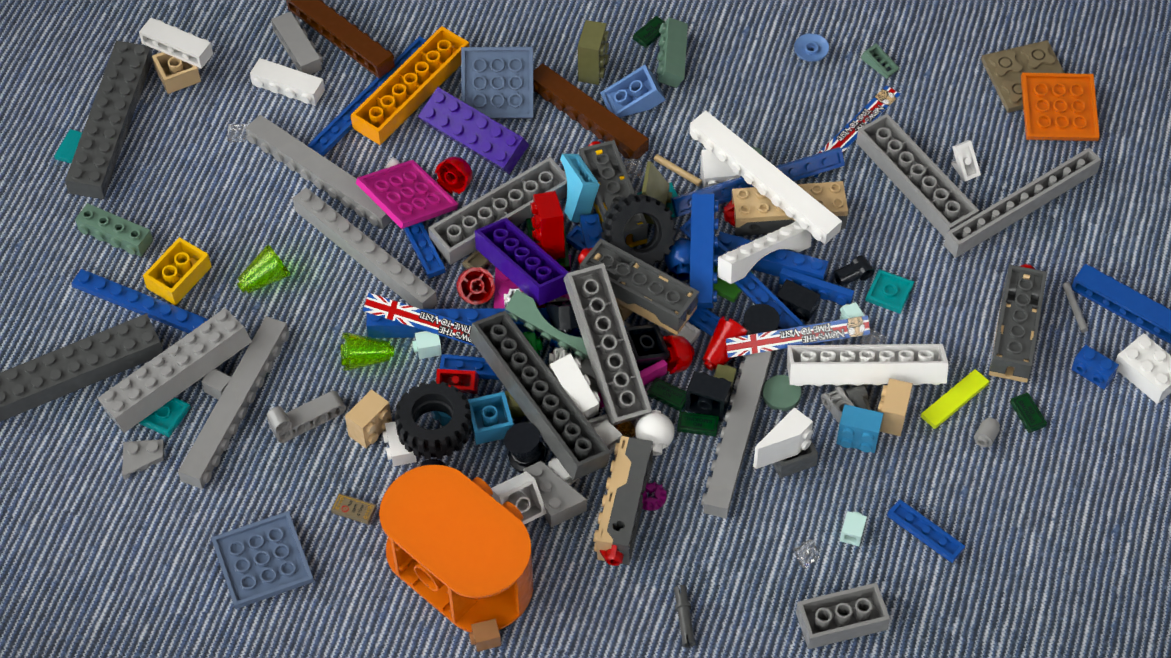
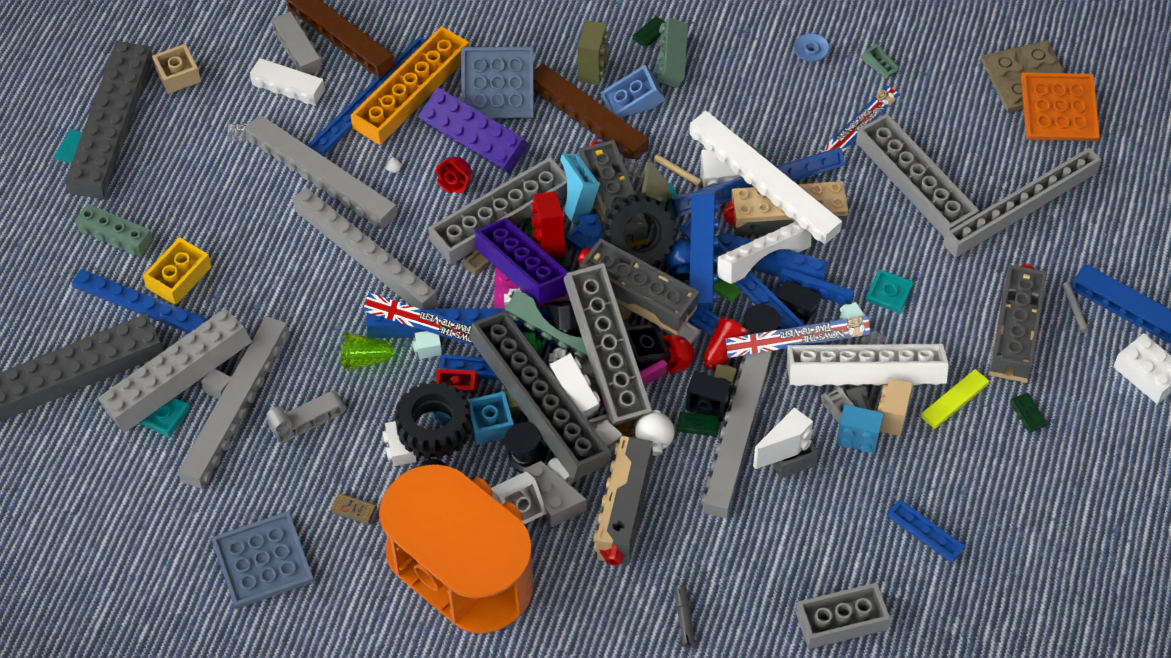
(141, 455): light grey wing -> none
(176, 42): white brick -> none
(262, 271): clear neon green cone -> none
(368, 418): tan brick -> none
(407, 194): dark pink piece -> none
(424, 250): blue plate -> none
(475, 285): red cylinder -> none
(485, 635): medium nougat brick -> none
(651, 503): magenta gear -> none
(667, 394): dark green tile -> none
(780, 394): sand green tile -> none
(806, 553): clear tile -> none
(853, 528): light aqua brick -> none
(857, 269): black piece -> none
(966, 161): white slope -> none
(987, 432): light grey brick -> none
(1095, 367): blue brick -> none

